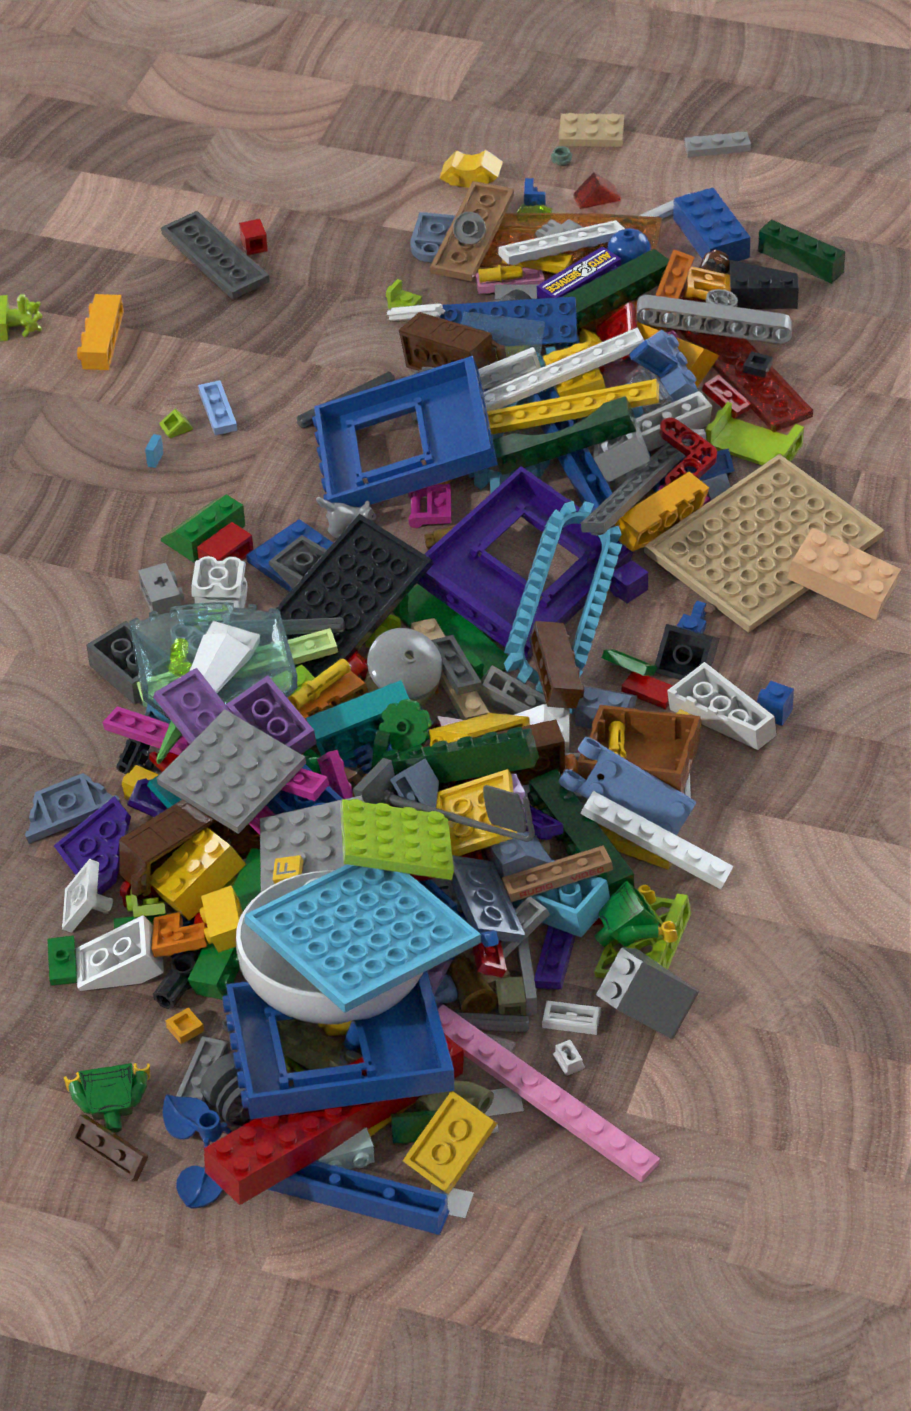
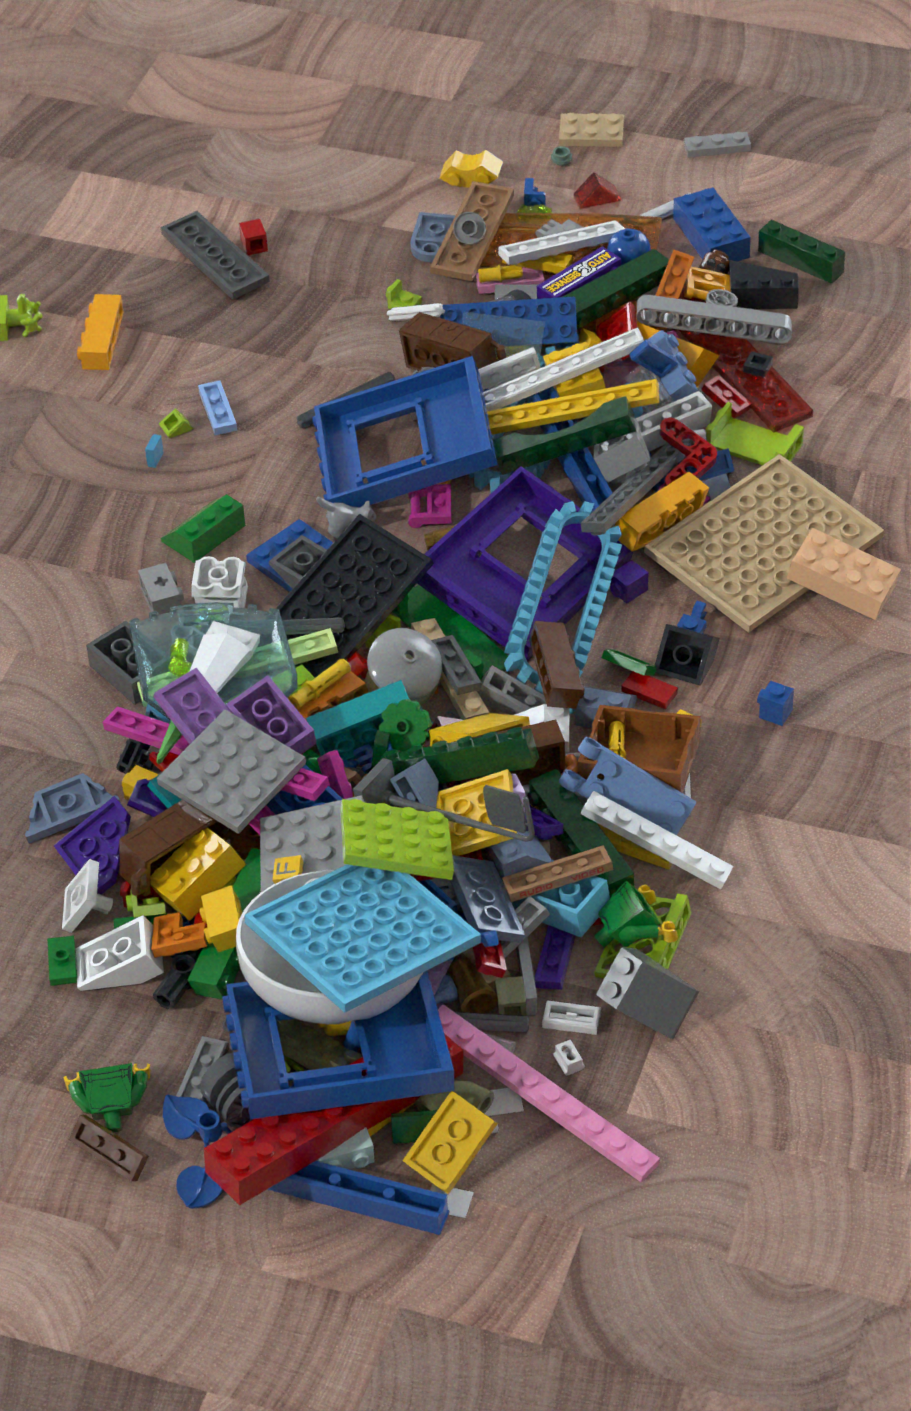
(184, 1025): light orange plate -> none
(227, 542): red brick -> none
(722, 707): white wedge -> none

